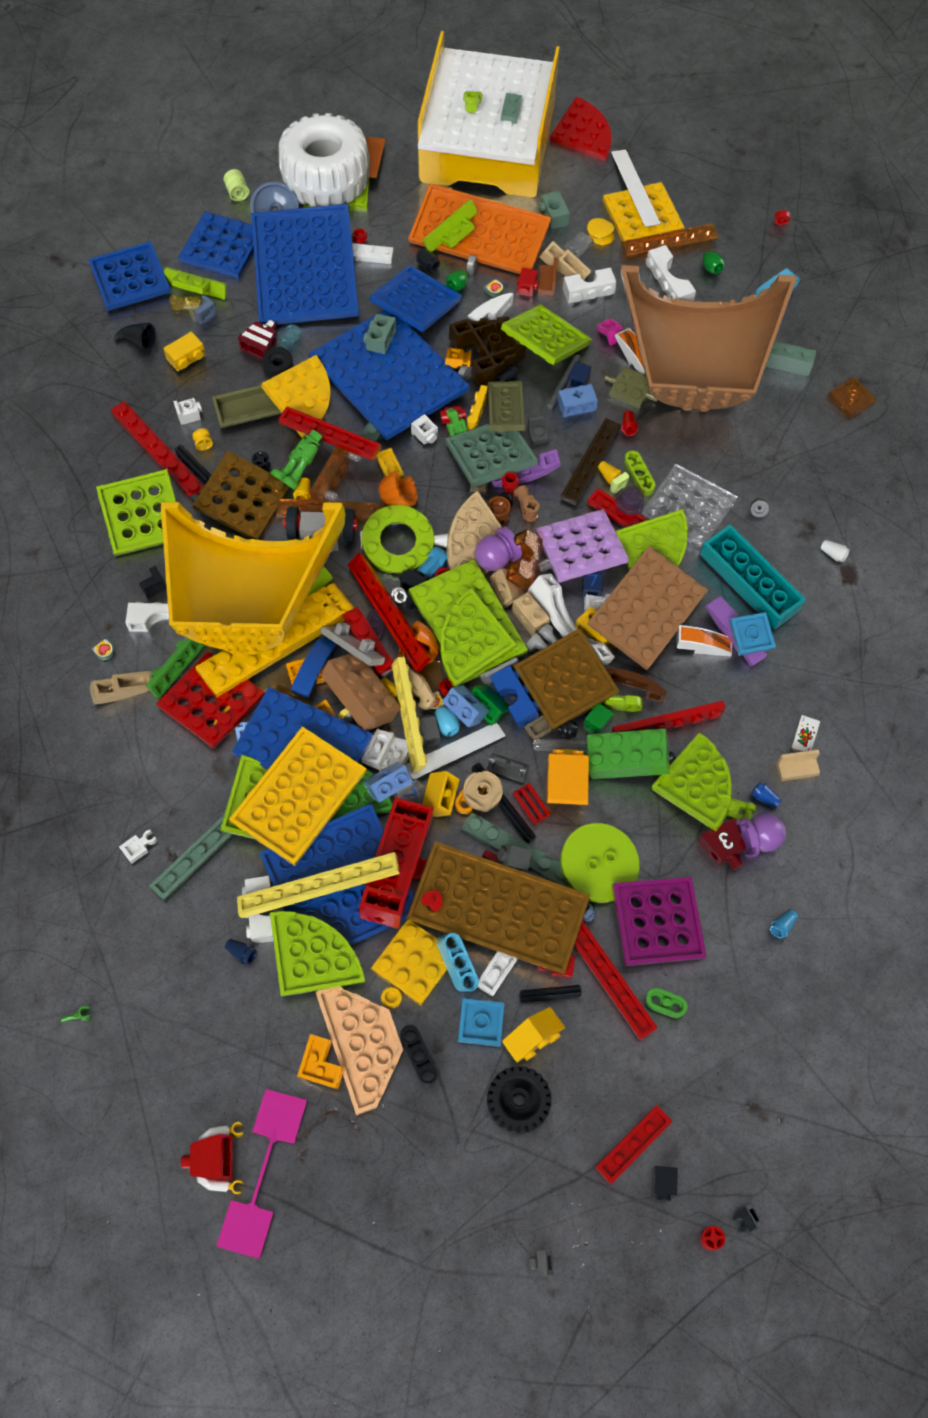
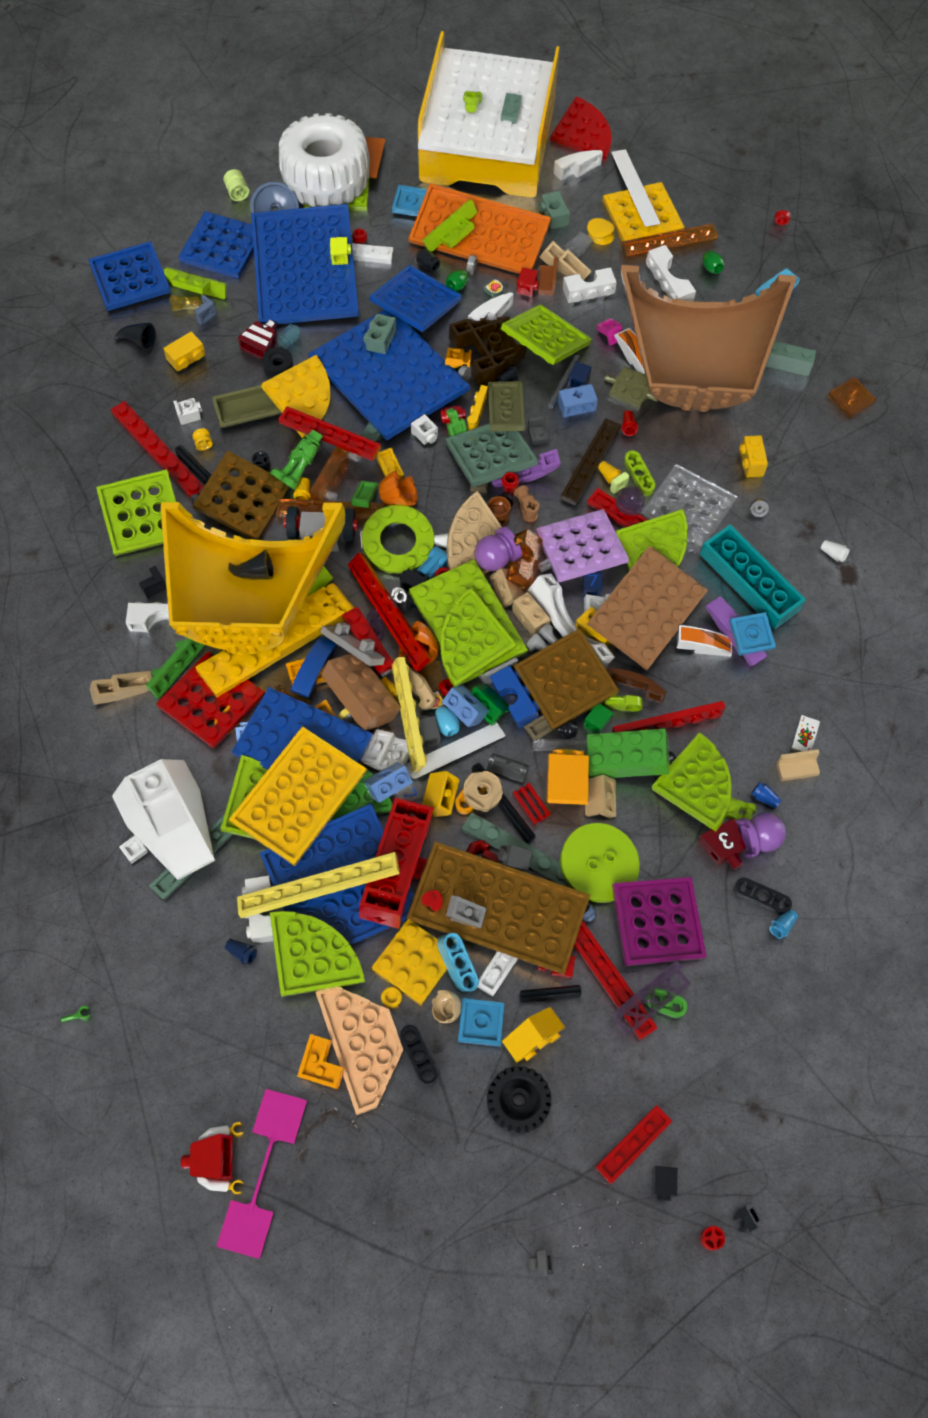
(103, 650): tile -> none
(167, 815): none -> white wedge
(256, 568): none -> black hat
(339, 250): none -> neon yellow brick
(364, 494): none -> bright green tile
(408, 200): none -> dark azure plate
(446, 1006): none -> tan hair
(465, 912): none -> light grey slope
(477, 847): none -> red arm
(577, 163): none -> white slope
(601, 797): none -> tan panel
(644, 993): none -> clear purple fence
(750, 884): none -> black beam
(753, 456): none -> yellow brick

